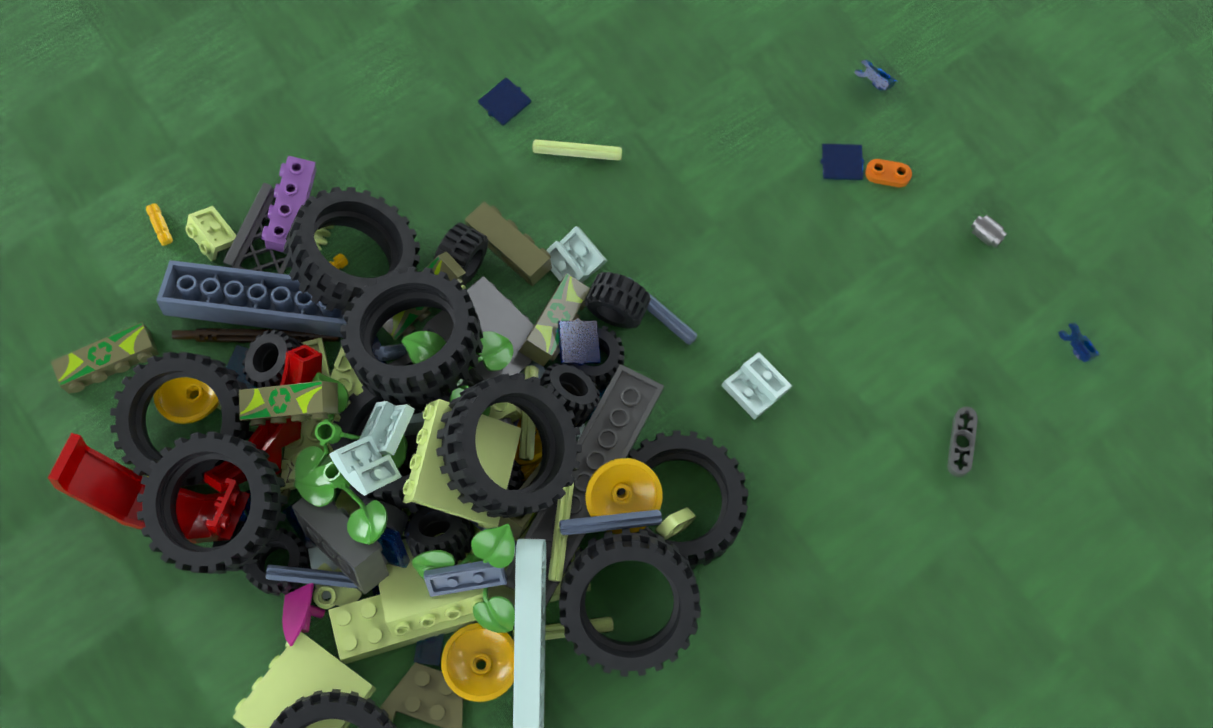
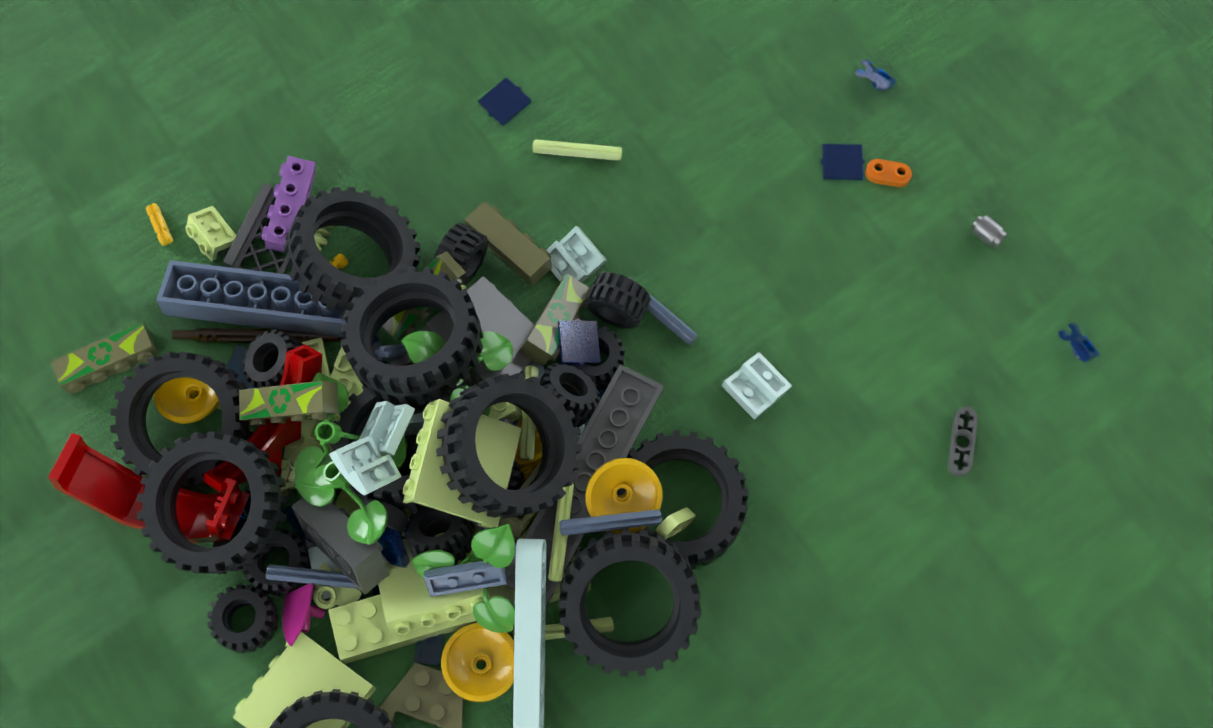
(226, 607): none -> black tyre

